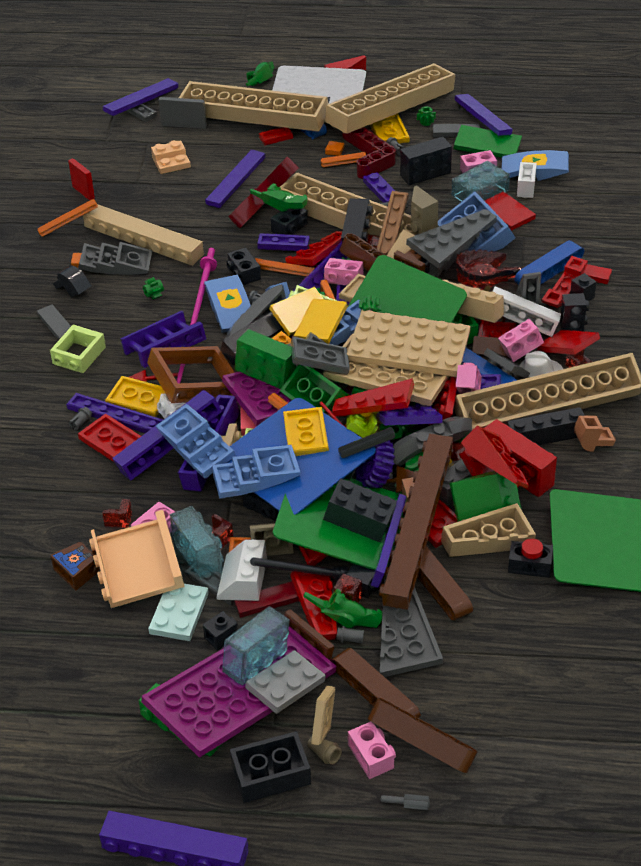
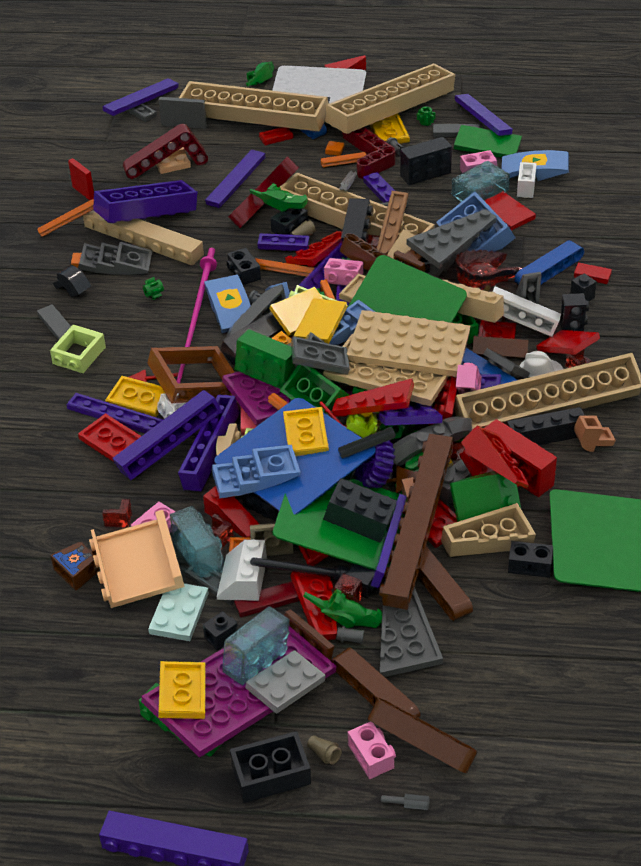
(80, 418): dark grey pin -> none
(145, 201): none -> dark purple brick
(164, 150): none -> dark red beam
(165, 333): dark purple fence -> none
(182, 690): none -> yellow tile
(195, 440): medium blue slope -> none
(230, 510): none -> red slope
(306, 228): none -> dark tan cone
(323, 715): tan tile -> none
(348, 180): none -> light grey axle
(370, 303): green gear -> none
(423, 211): dark tan slope -> none
(521, 340): bright pink brick -> none
(532, 548): red tile -> none
(572, 269): red slope -> none

